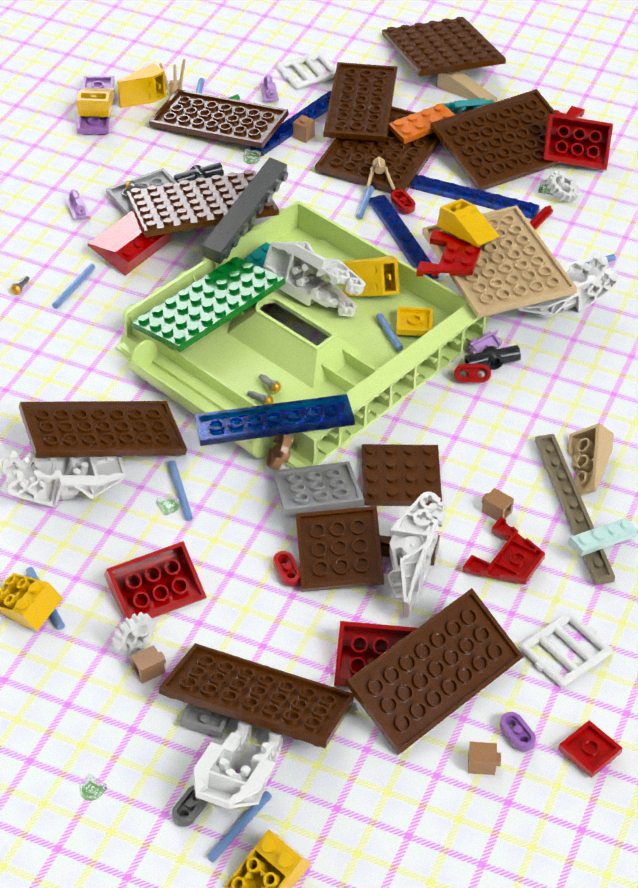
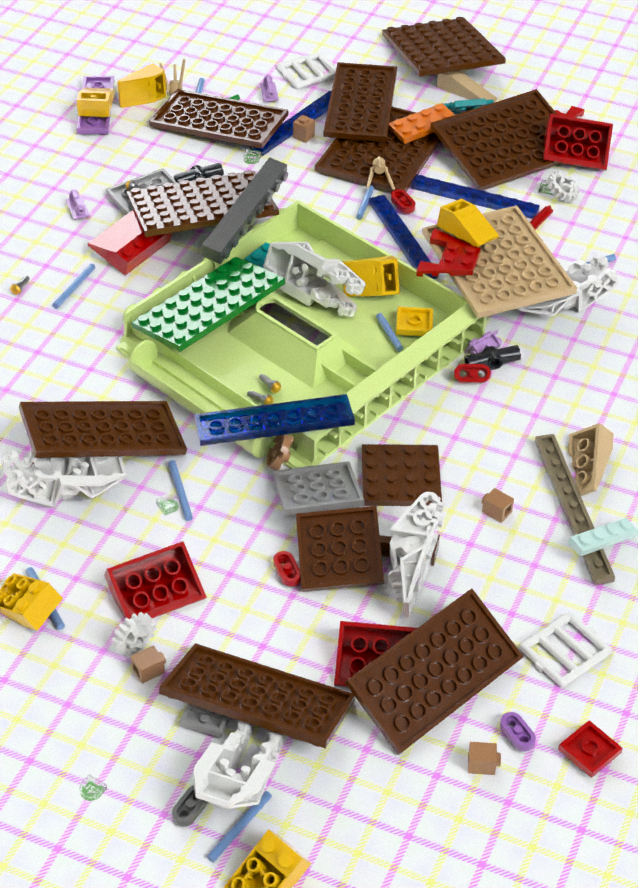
(515, 560): red wing -> none

